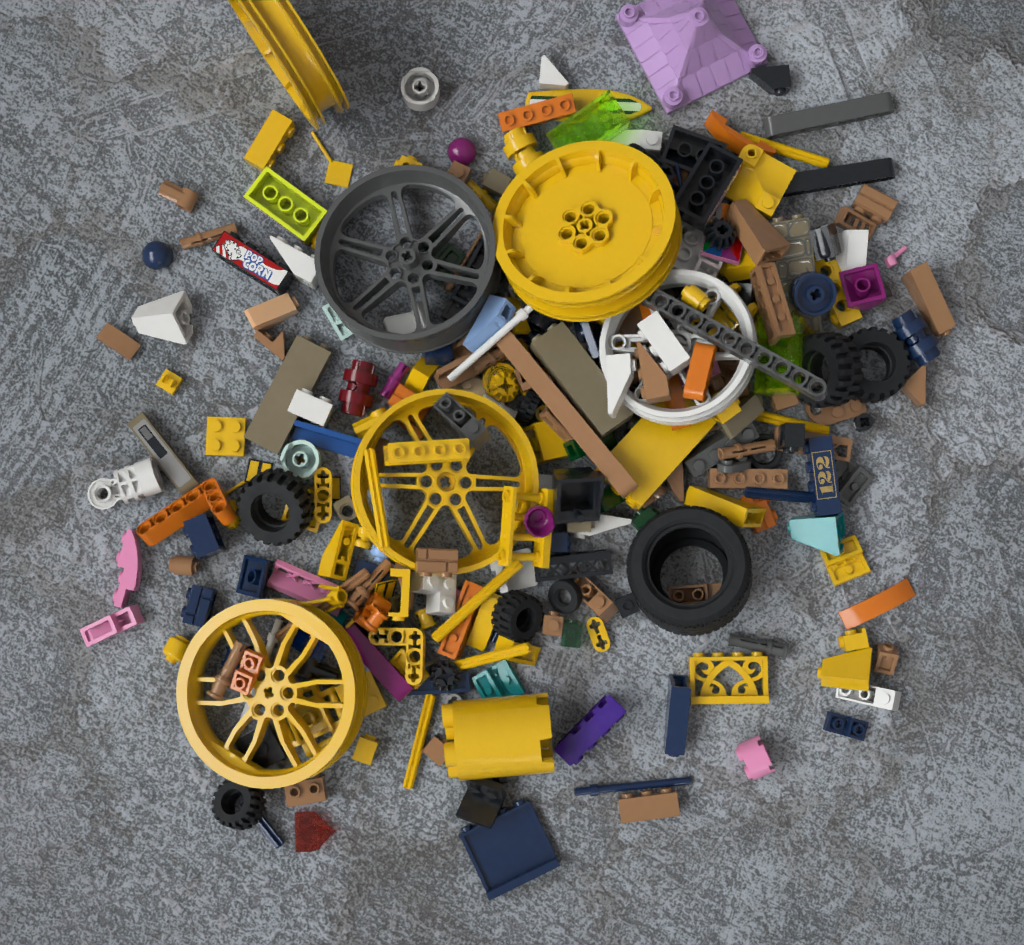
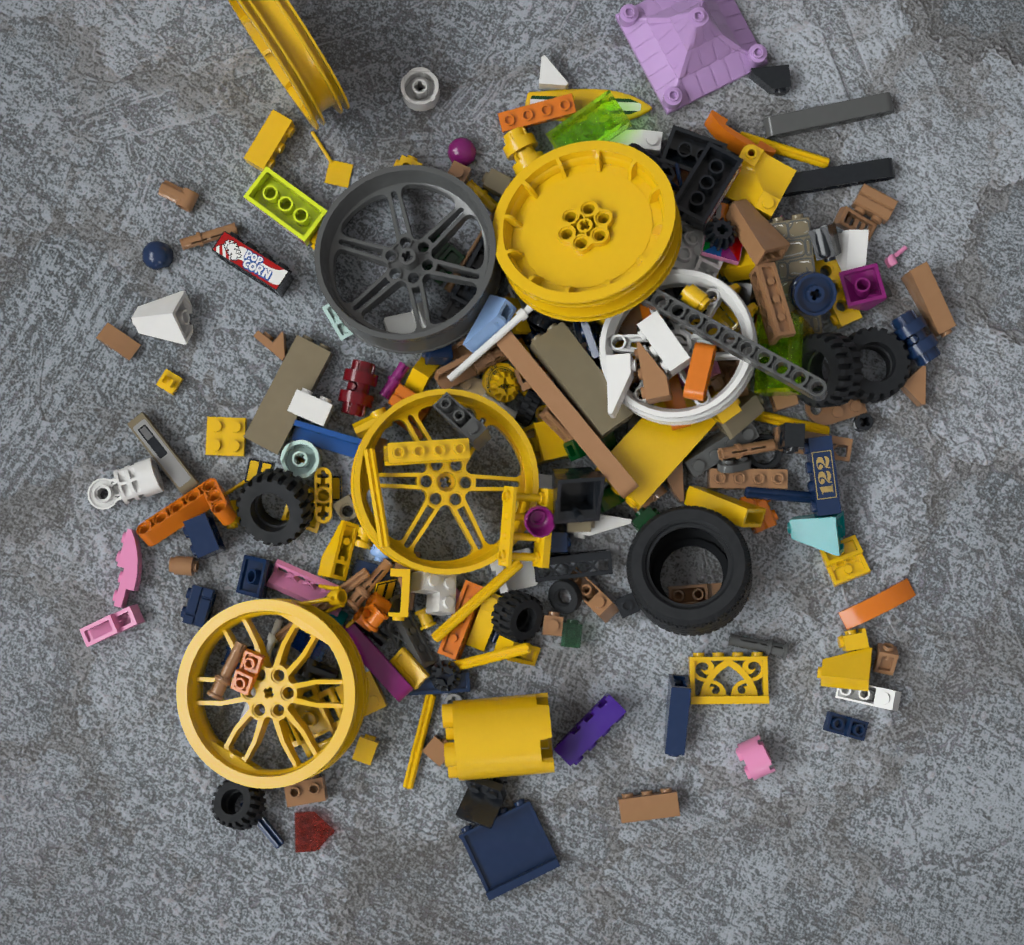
(175, 649): yellow head -> none
(268, 752): black plate -> none
(272, 312): light nougat slope -> none
(298, 261): white slope -> none
(405, 641): yellow beam -> none
(436, 561): medium nougat brick -> none
(498, 681): teal slope -> none
(594, 789): dark blue bar -> none
(602, 632): yellow beam -> none
(851, 480): dark grey slope -> none

